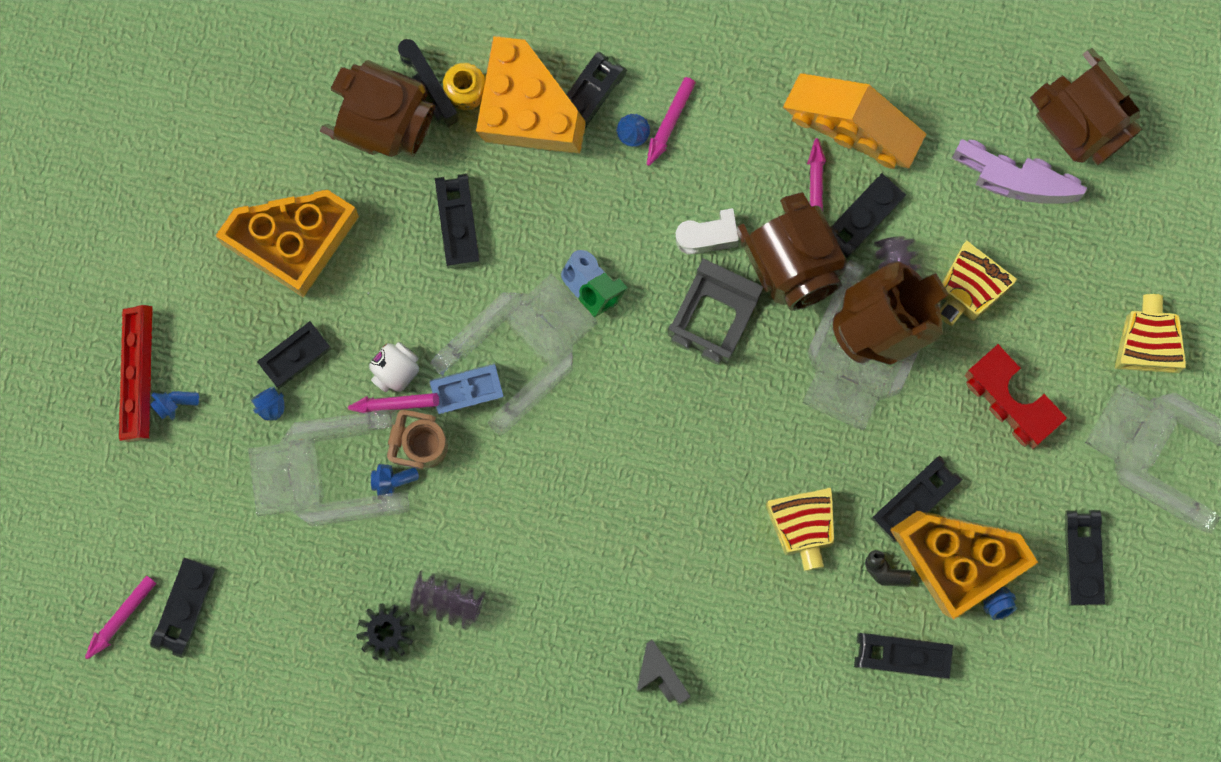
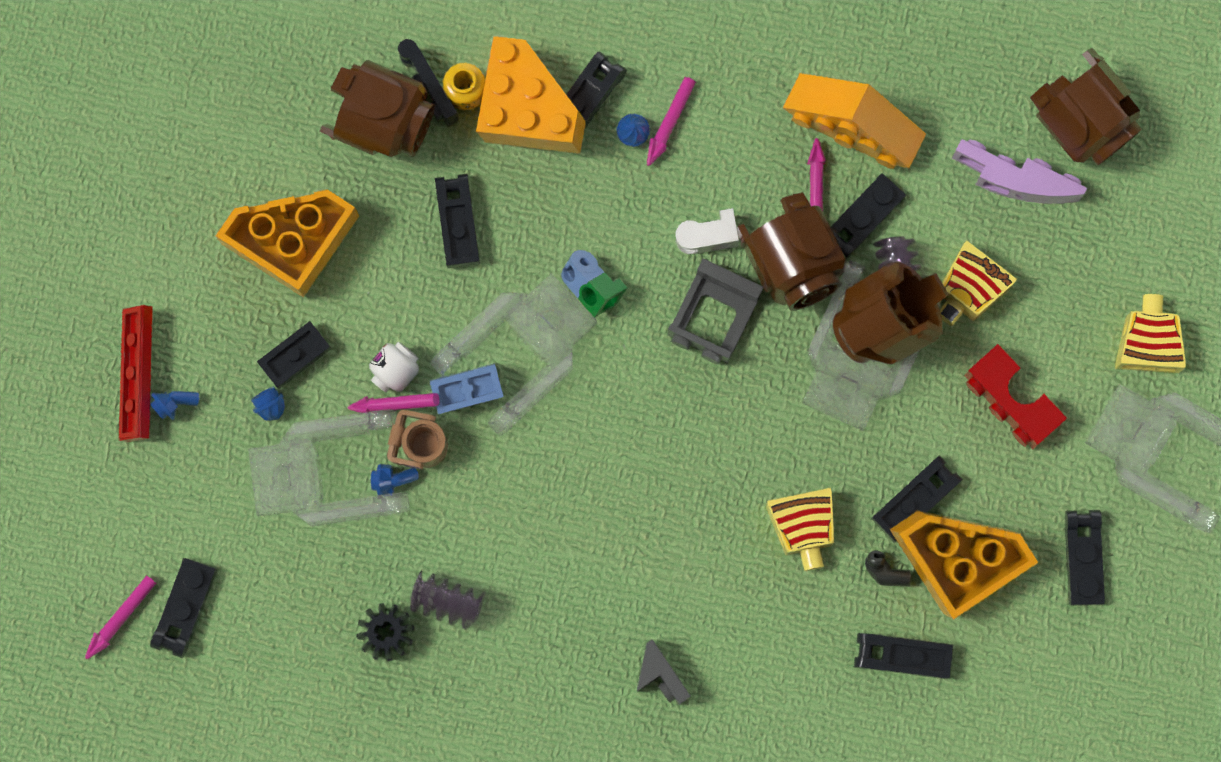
(1000, 603): blue plate -> none

